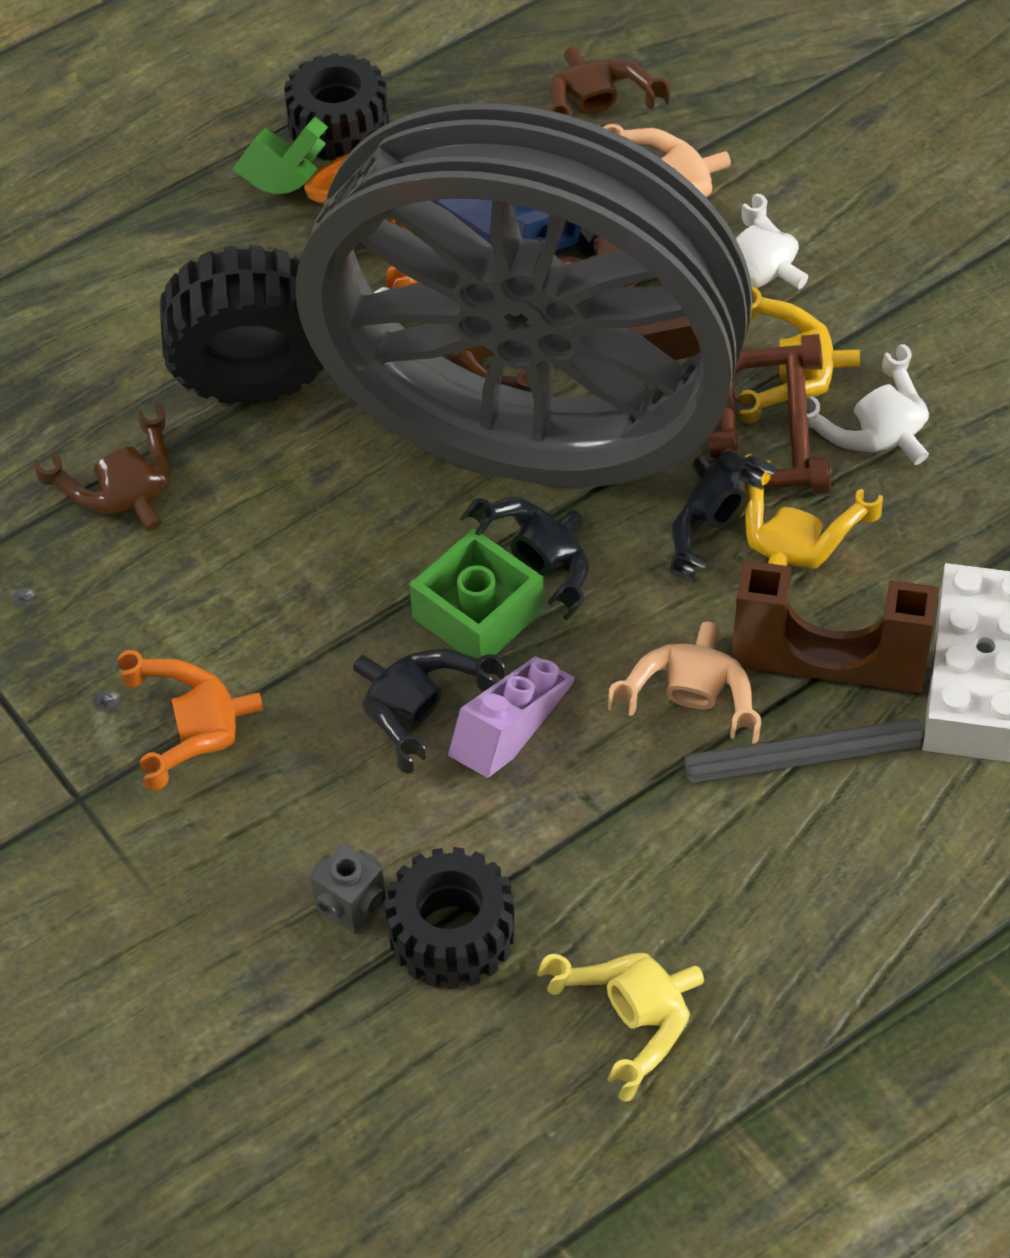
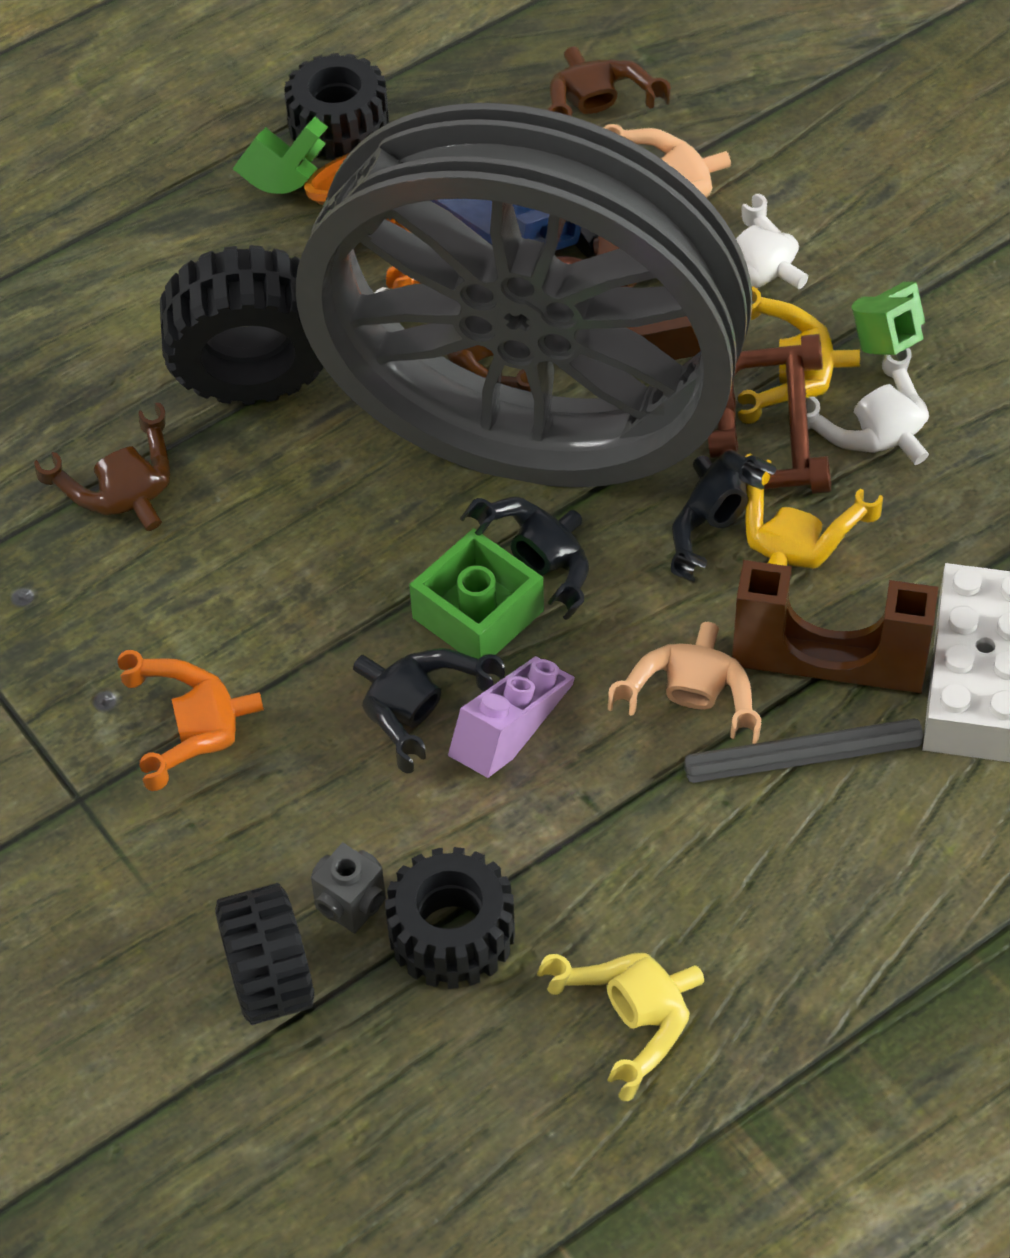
(265, 953): none -> black tyre
(889, 320): none -> bright green brick

